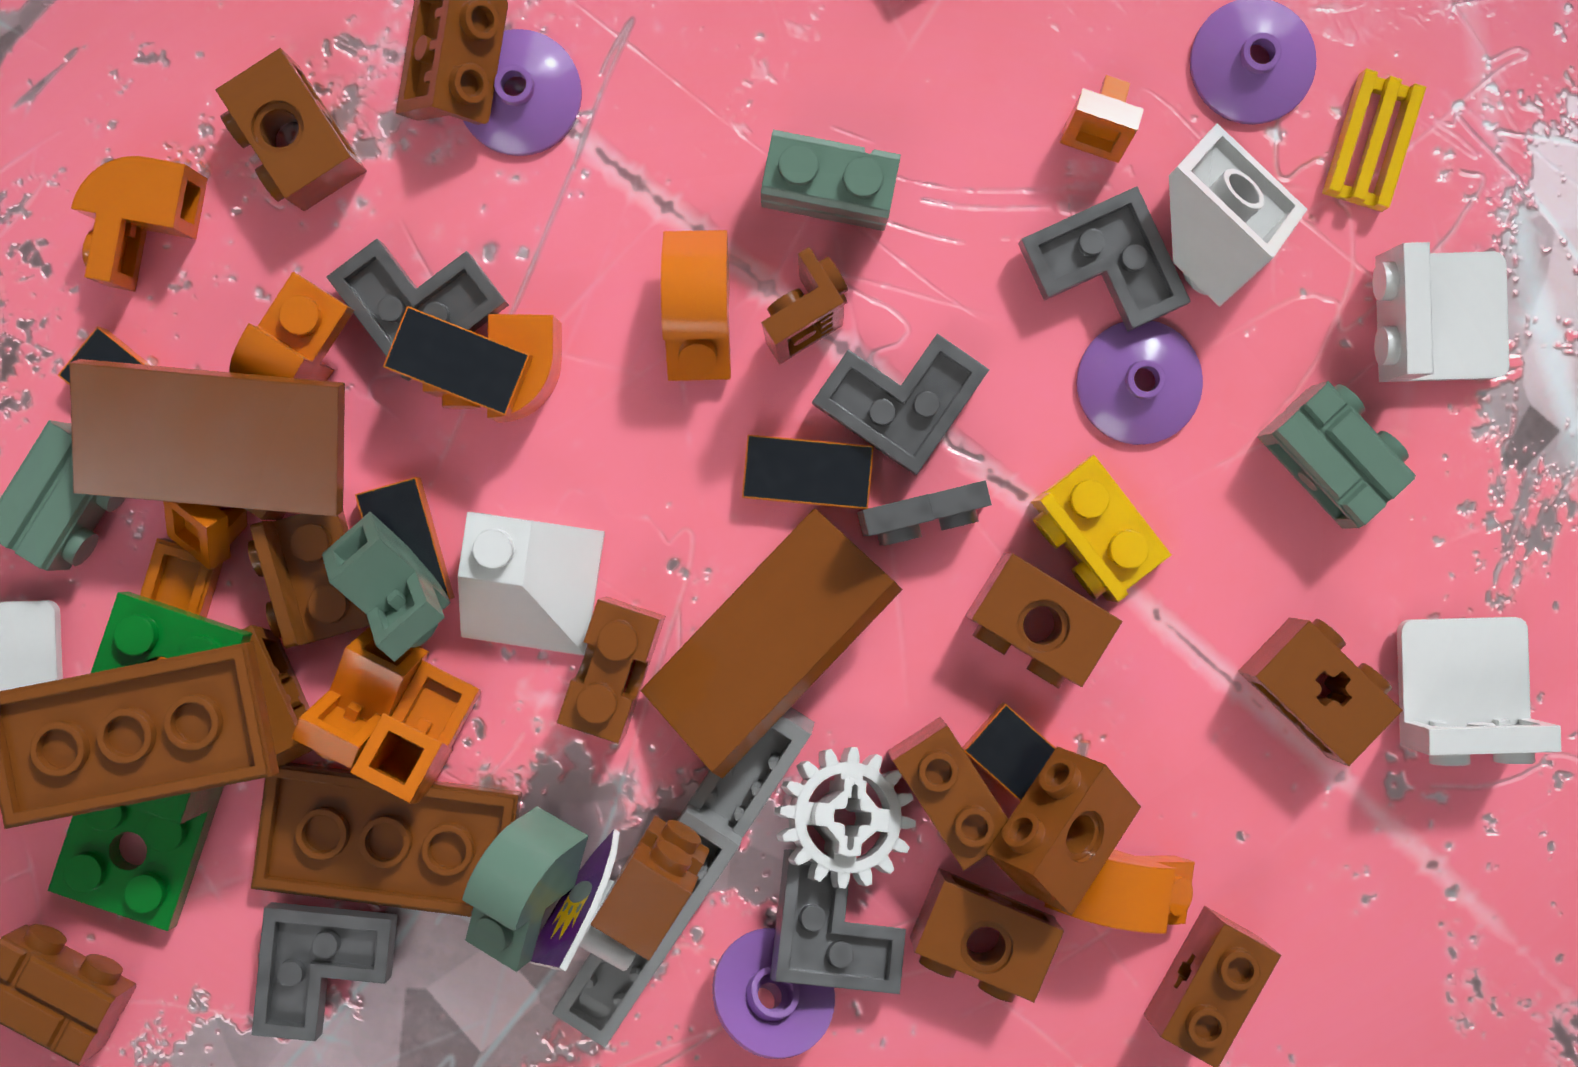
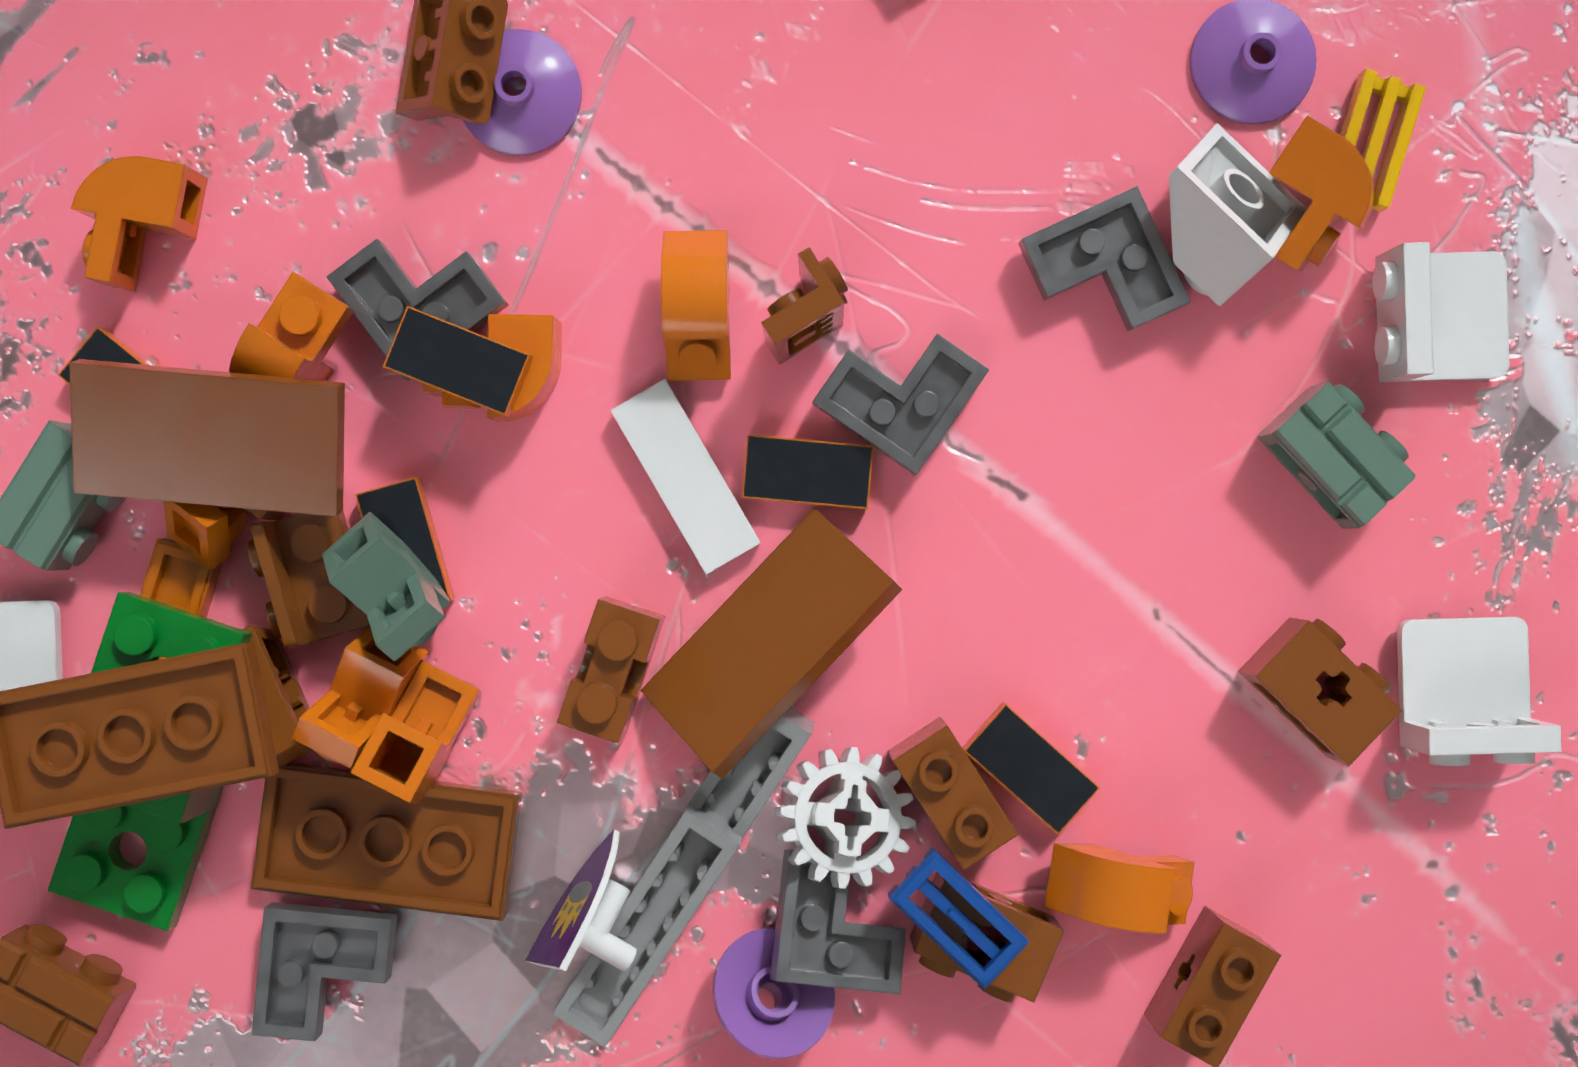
(265, 101): dark orange brick -> none
(517, 880): sand green brick -> none
(528, 582): white slope -> none
(652, 886): dark orange brick -> none
(685, 476): none -> white tile
(829, 180): sand green brick -> none
(901, 519): flat silver plate -> none
(918, 879): none -> blue tile
(1064, 829): dark orange brick -> none
(1079, 627): dark orange brick -> none
(1099, 530): yellow bracket -> none
(1103, 121): orange tile -> none
(1109, 389): medium lavender dish -> none
(1335, 178): none -> orange brick

